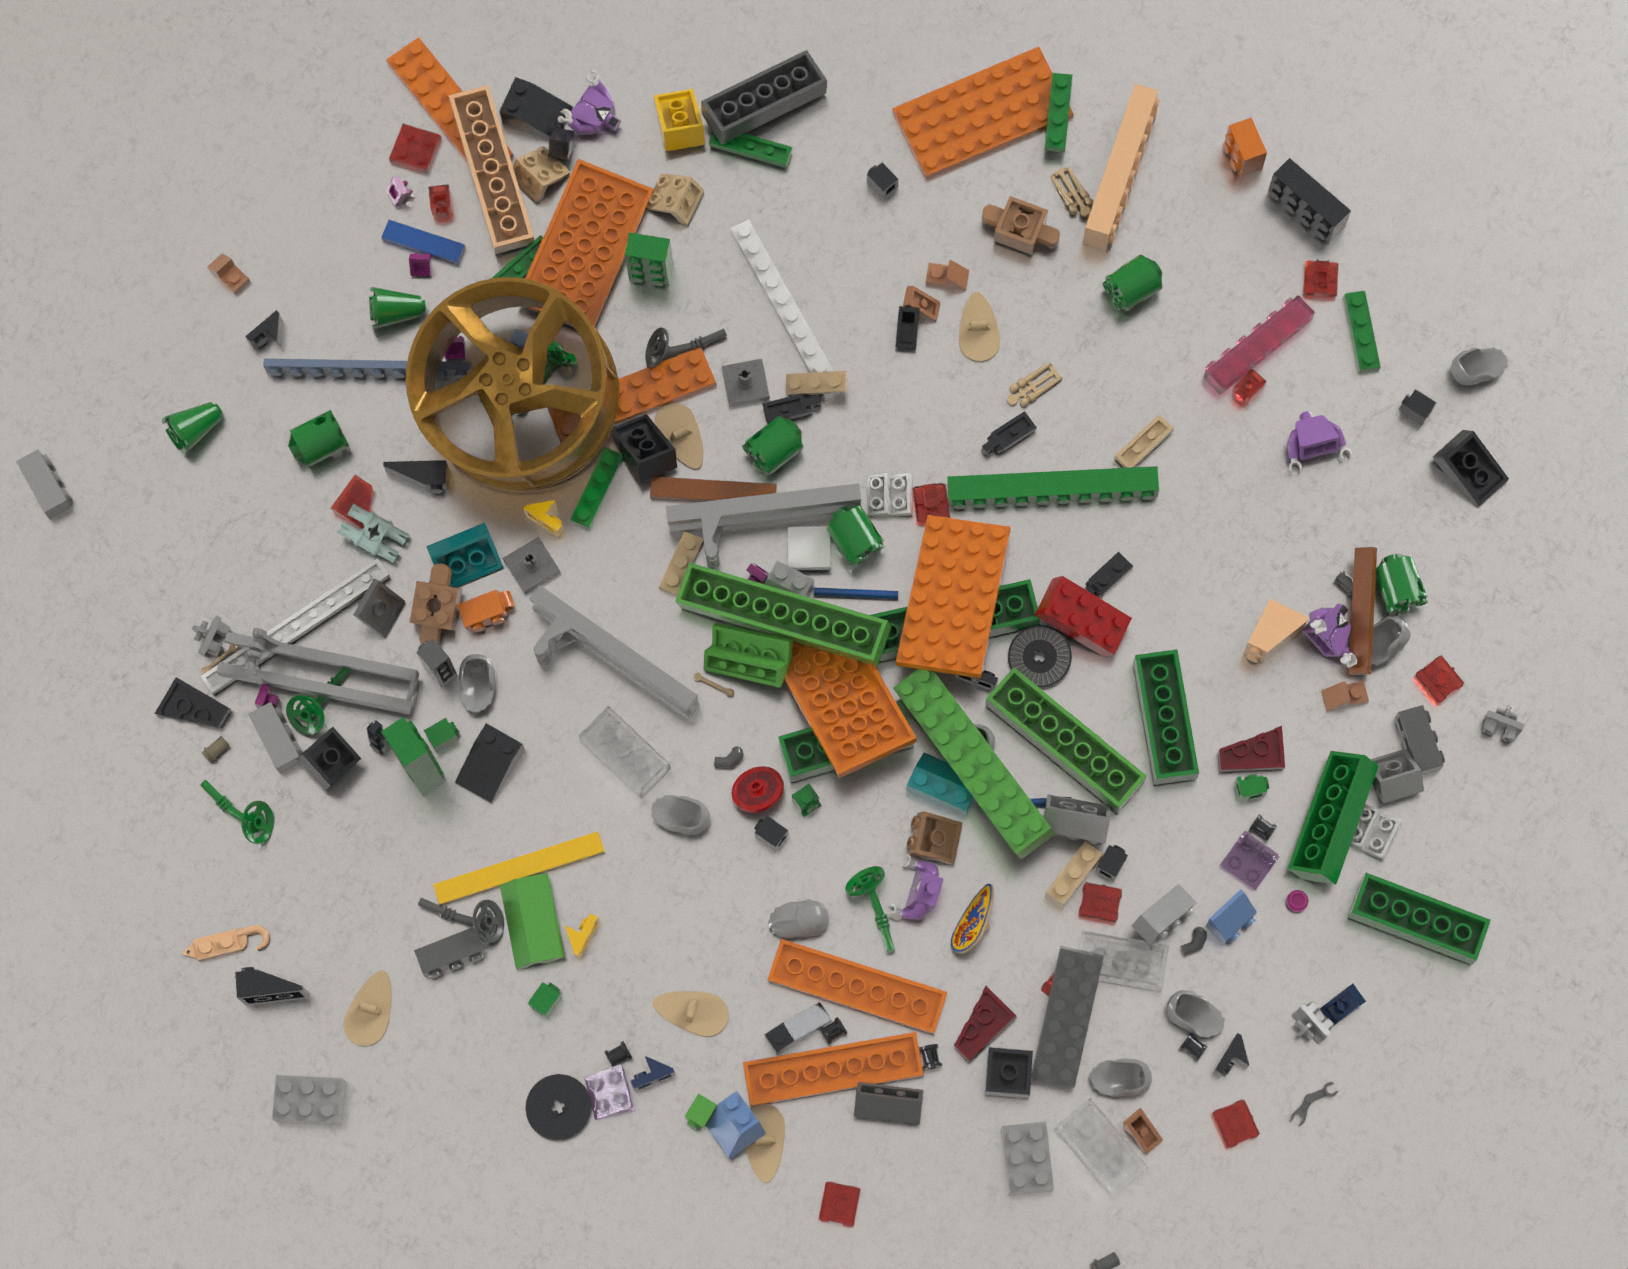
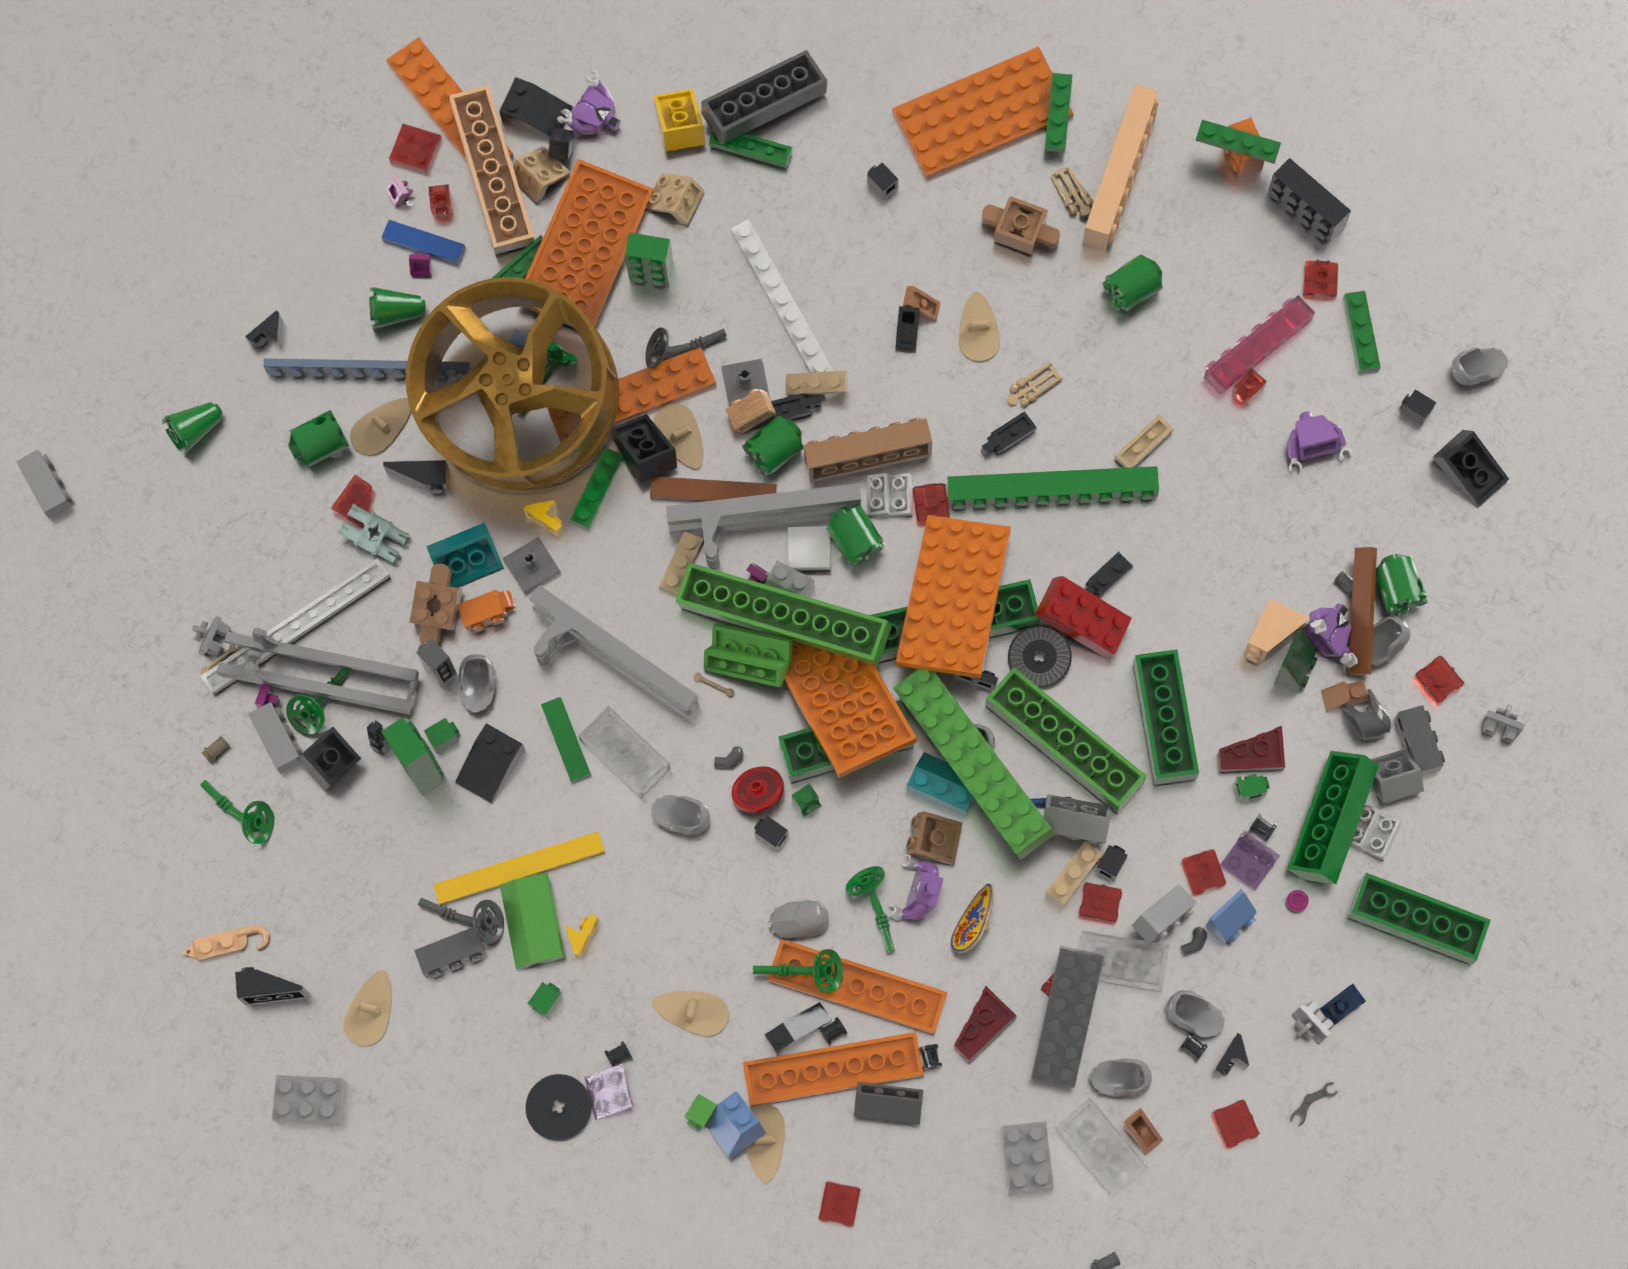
(192, 705): black wing -> none
(228, 273): nougat slope -> none
(379, 607): flat silver tile -> none
(380, 427): none -> tan shield
(456, 349): magenta tile -> none
(566, 739): none -> green tile
(658, 1073): dark blue slope -> none
(750, 411): none -> light nougat brick
(818, 970): none -> green dish
(856, 593): blue piece -> none
(867, 449): none -> medium nougat brick
(947, 276): nougat slope -> none
(1008, 1072): black brick -> none
(1204, 871): none -> clear red piece
(1238, 141): none -> green plate
(1296, 663): none -> dark green slope
(1373, 722): none -> dark grey helmet

